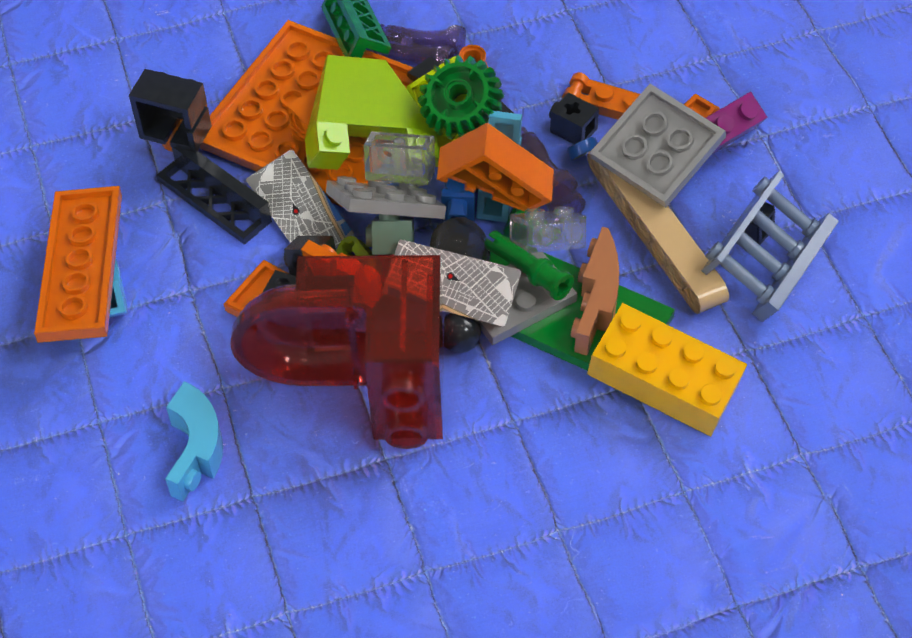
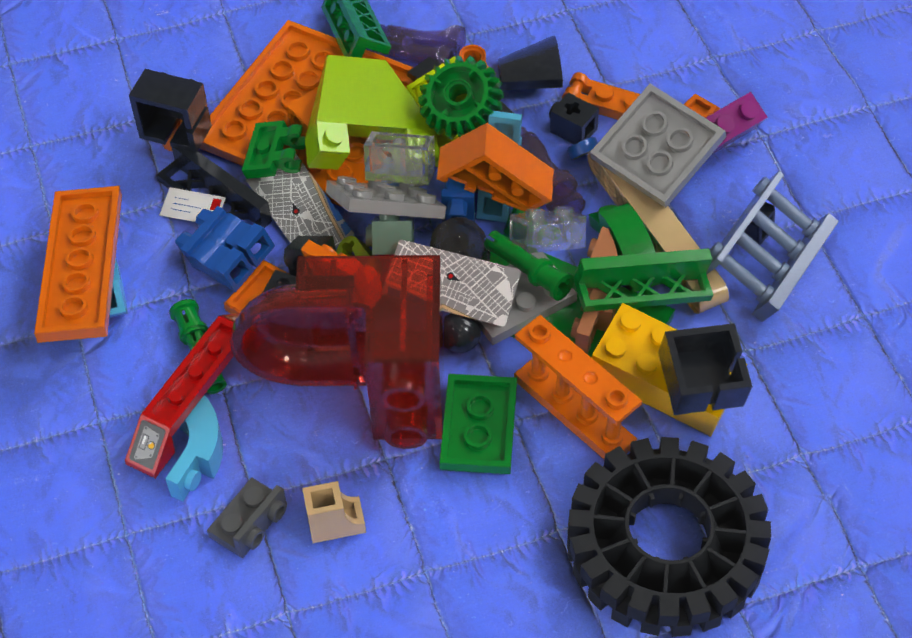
(152, 440): none -> red slope
(188, 204): none -> white sticker
(191, 330): none -> green pin
(222, 245): none -> blue hips
(248, 517): none -> dark grey bracket
(267, 152): none -> green plate
(332, 513): none -> tan brick
(478, 424): none -> green plate
(532, 67): none -> black slope
(575, 388): none -> orange fence
(626, 229): none -> green arch
(640, 272): none -> green fence
(658, 589): none -> black tyre
(698, 369): none -> black piece

